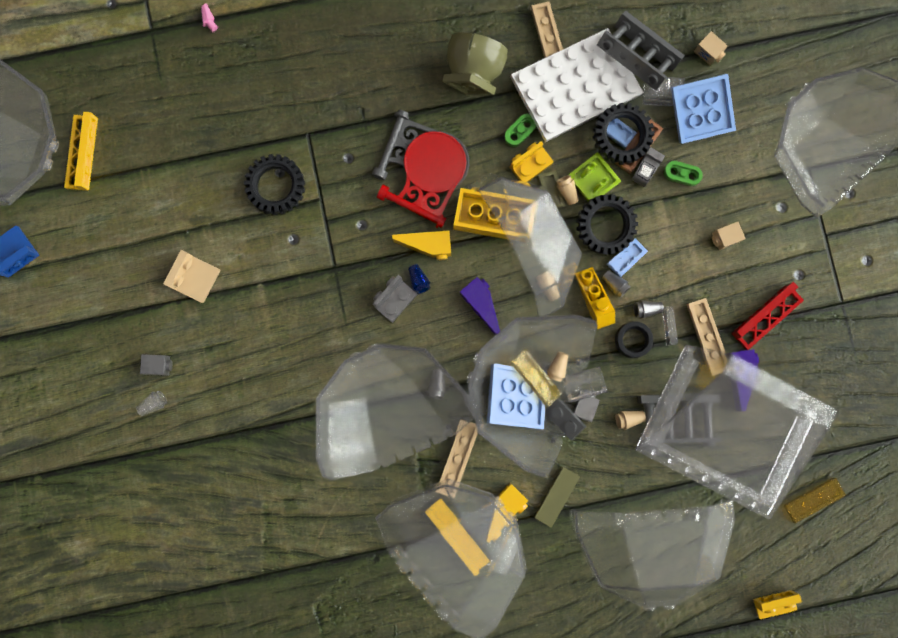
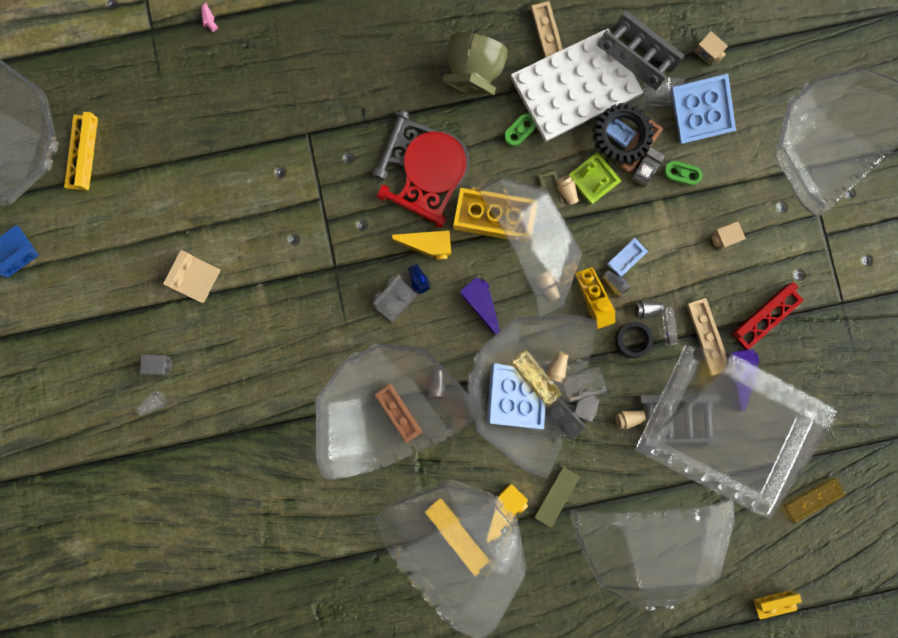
(259, 169): black tyre -> none
(398, 413): none -> nougat tile
(460, 453): tan plate -> none
(531, 163): yellow bracket -> none
(628, 230): black tyre -> none

